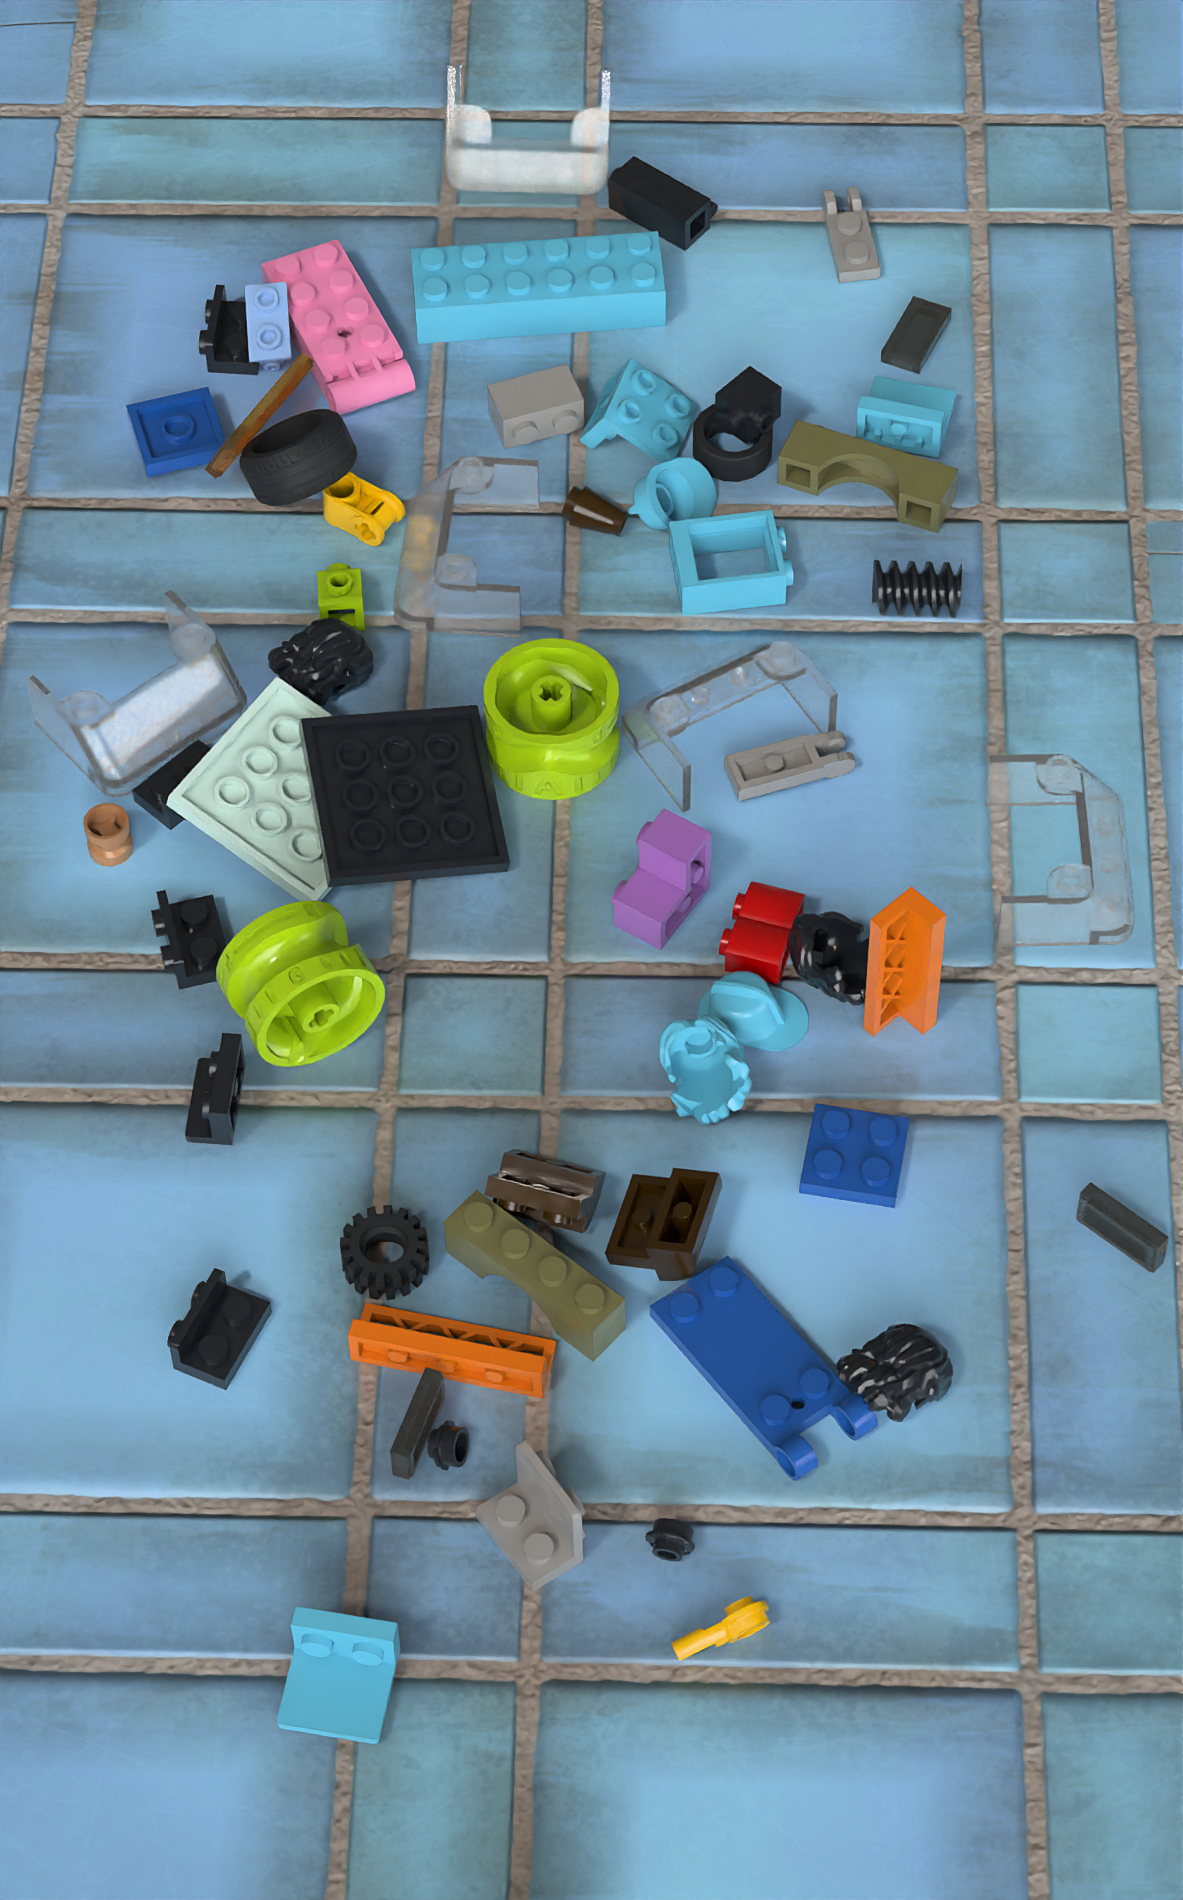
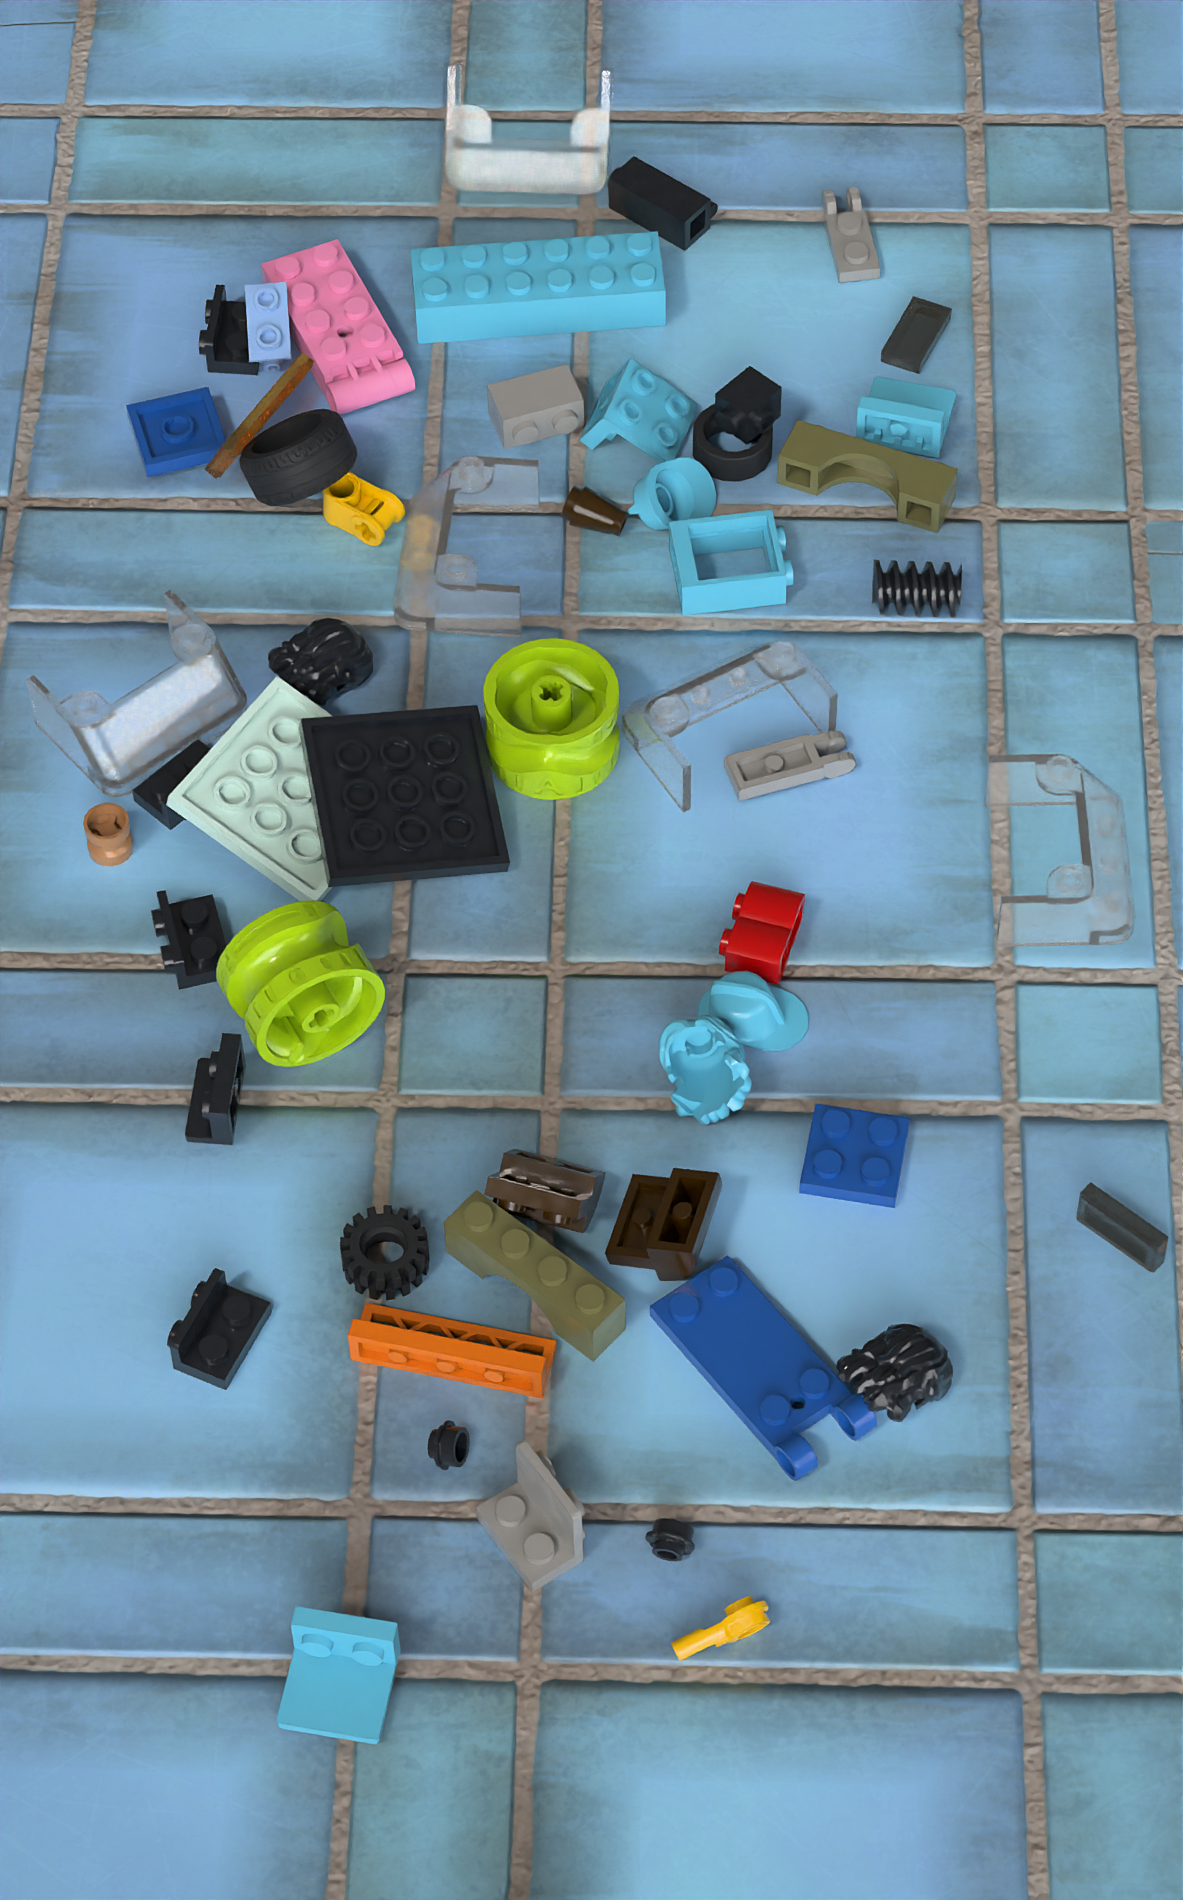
(340, 590): lime brick -> none
(417, 1424): clear smoke tile -> none
(667, 880): medium lavender brick -> none
(830, 955): black hair -> none
(904, 963): orange fence -> none

